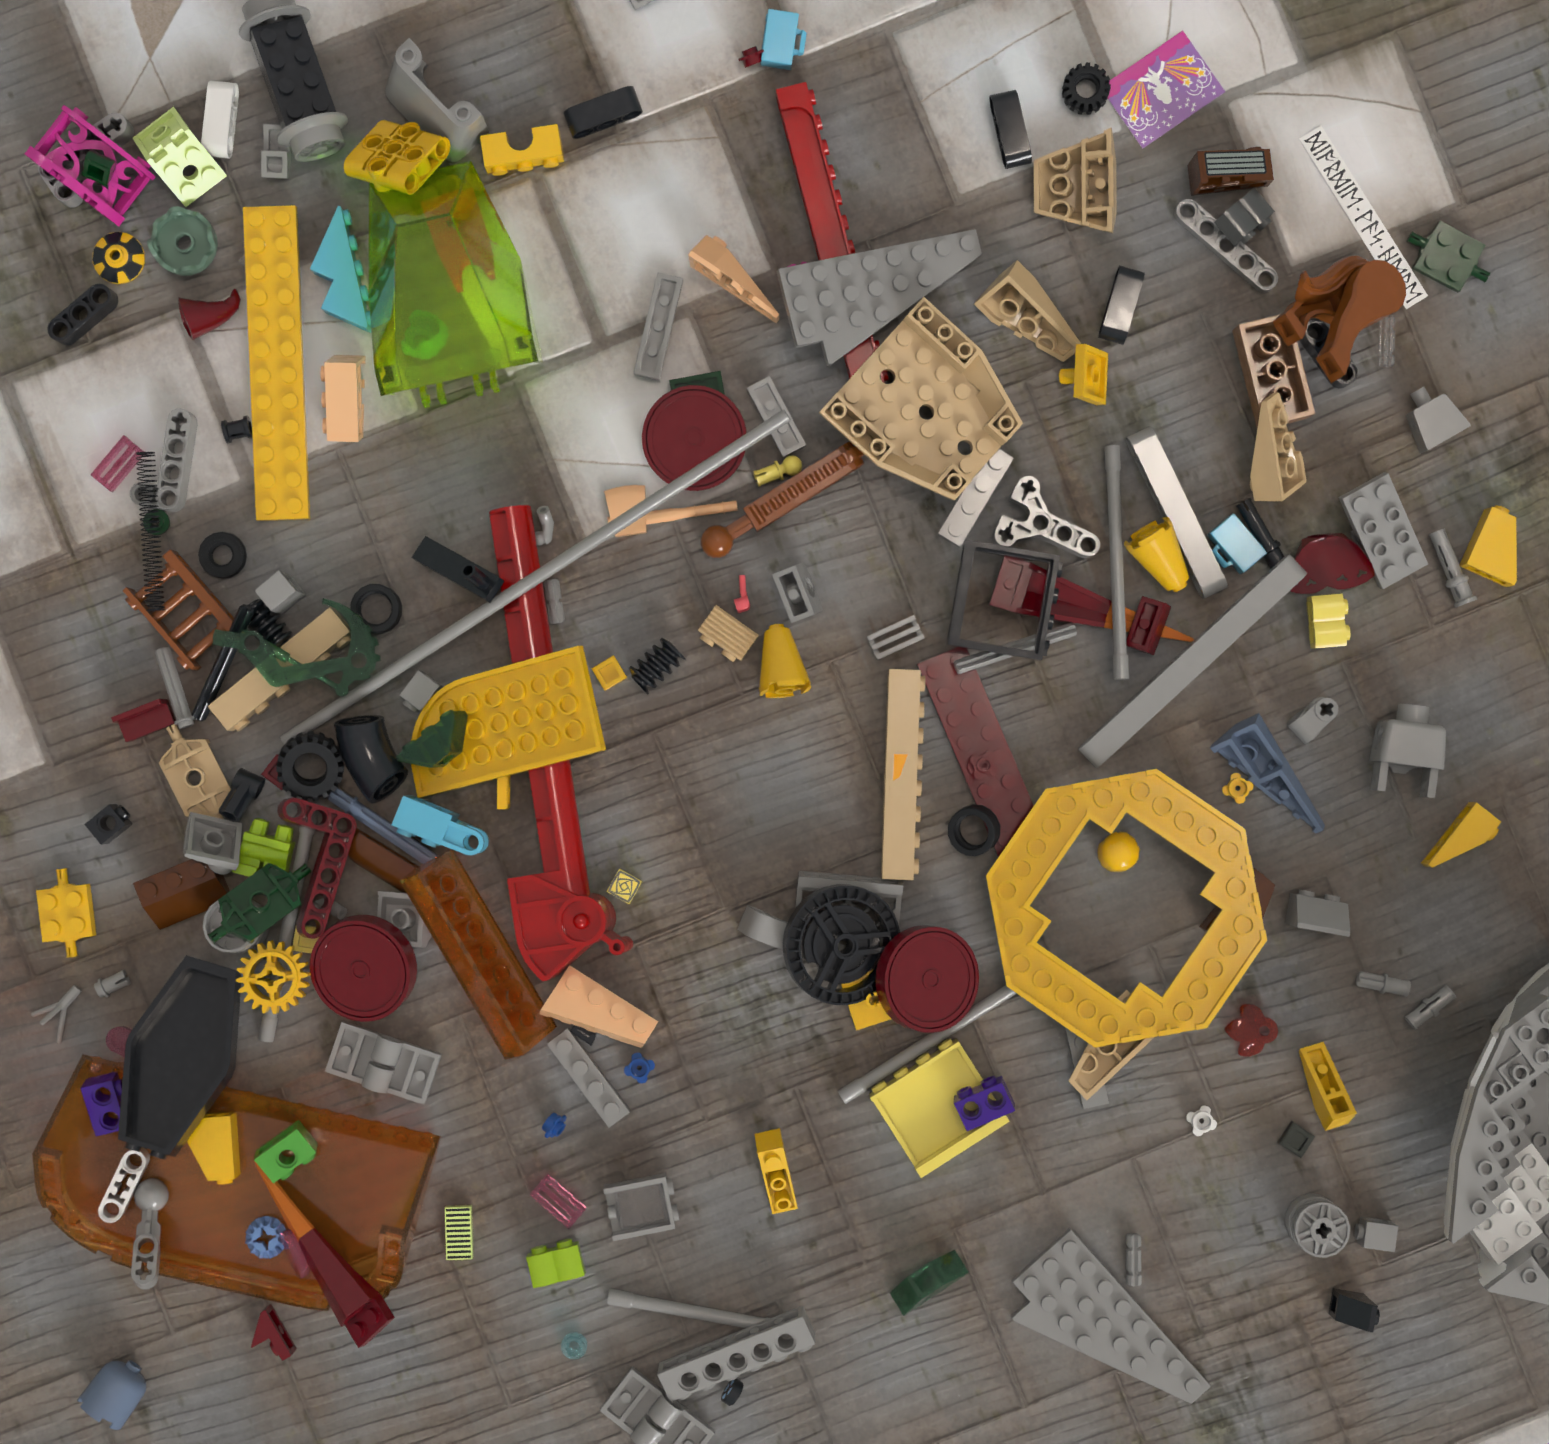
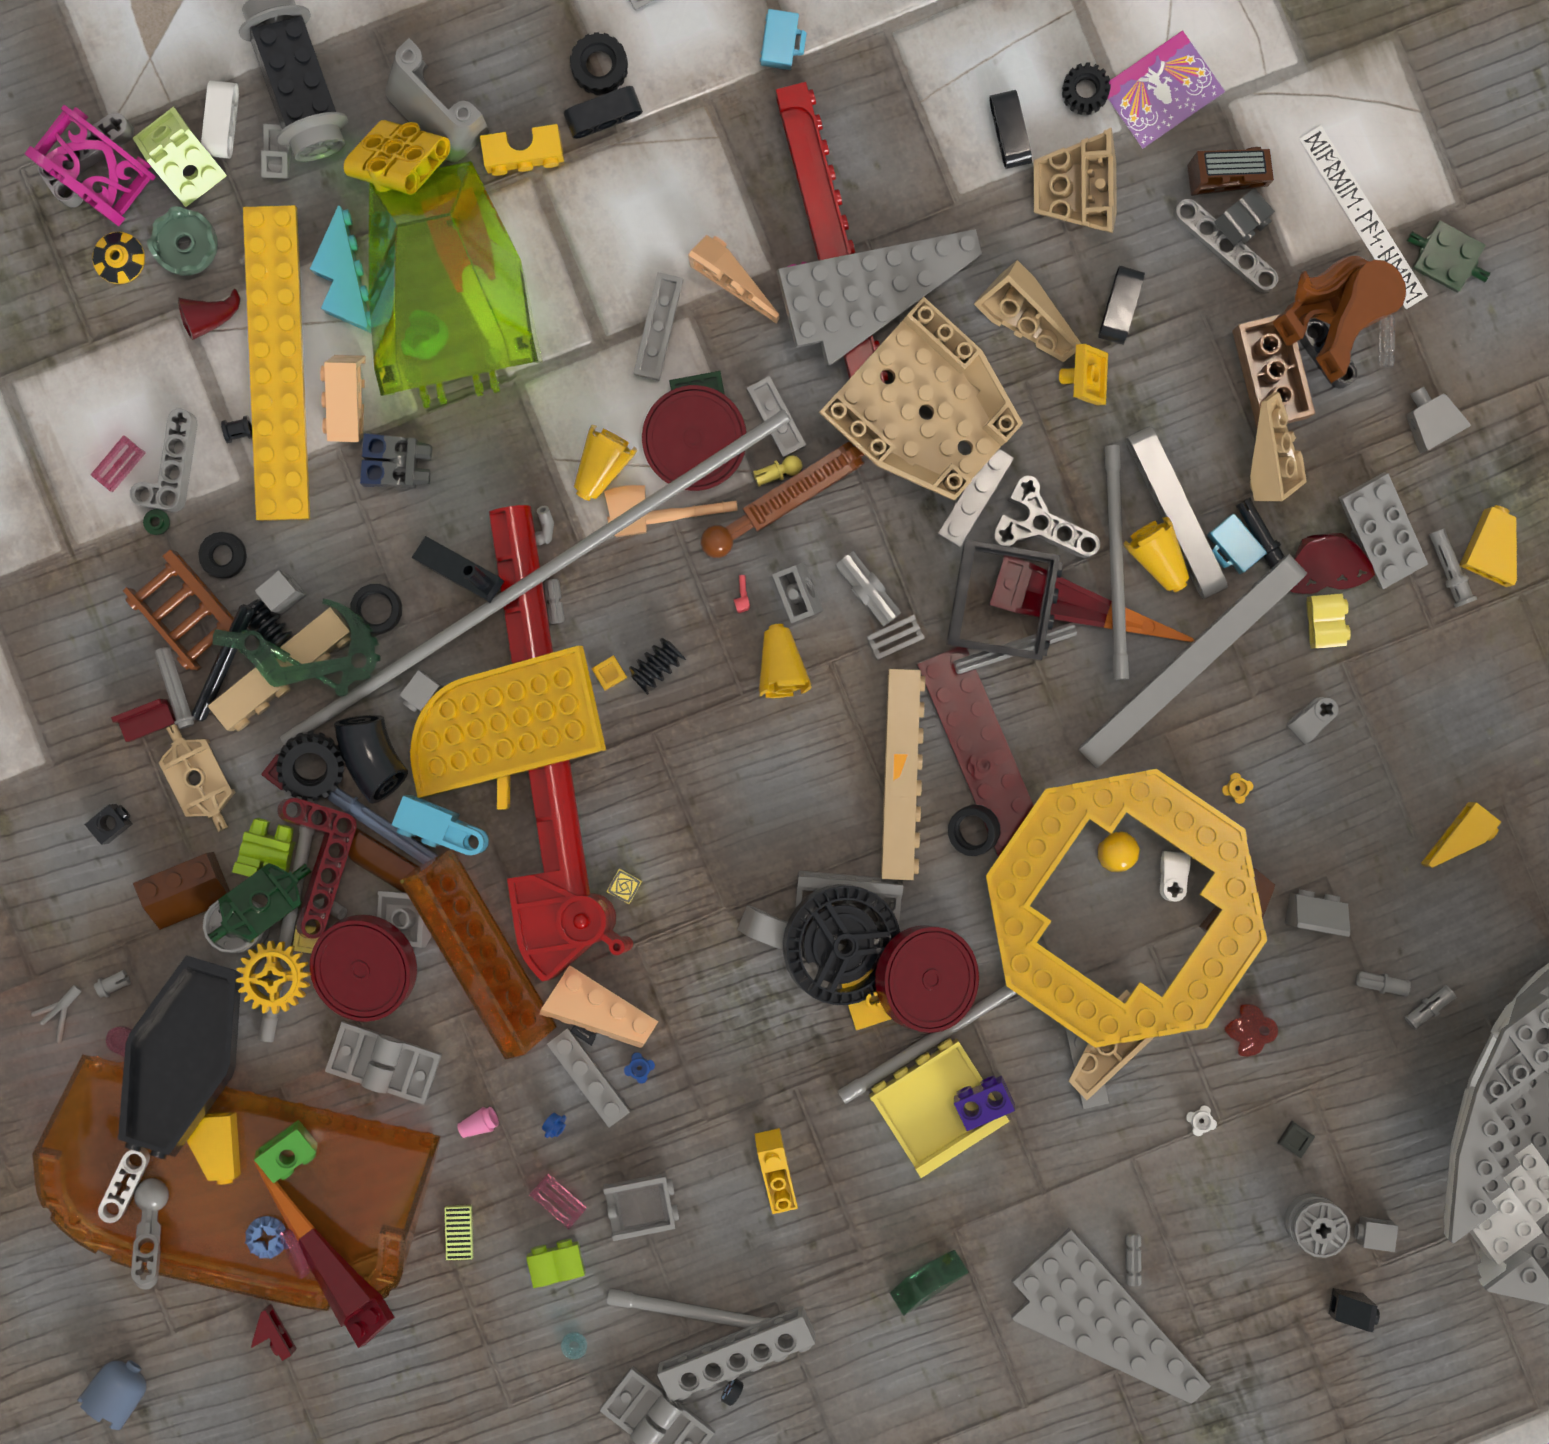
(66, 913): yellow plate -> none
(70, 315): black beam -> none
(98, 167): dark green brick -> none
(99, 1103): dark purple brick -> none
(144, 454): black piece -> none
(213, 842): light grey slope -> none
(243, 790): black piece -> none
(402, 465): none -> dark grey hips
(438, 742): clear green slope -> none
(479, 1122): none -> bright pink cone
(601, 462): none -> yellow cone
(602, 43): none -> black tyre
(727, 633): tan brick -> none
(751, 56): dark red plate -> none
(868, 588): none -> light grey piece
(1148, 625): dark red slope -> none
(1174, 868): none -> white piece
(1257, 754): sand blue wedge -> none
(1326, 1087): yellow slope -> none
(1406, 745): light grey piece -> none

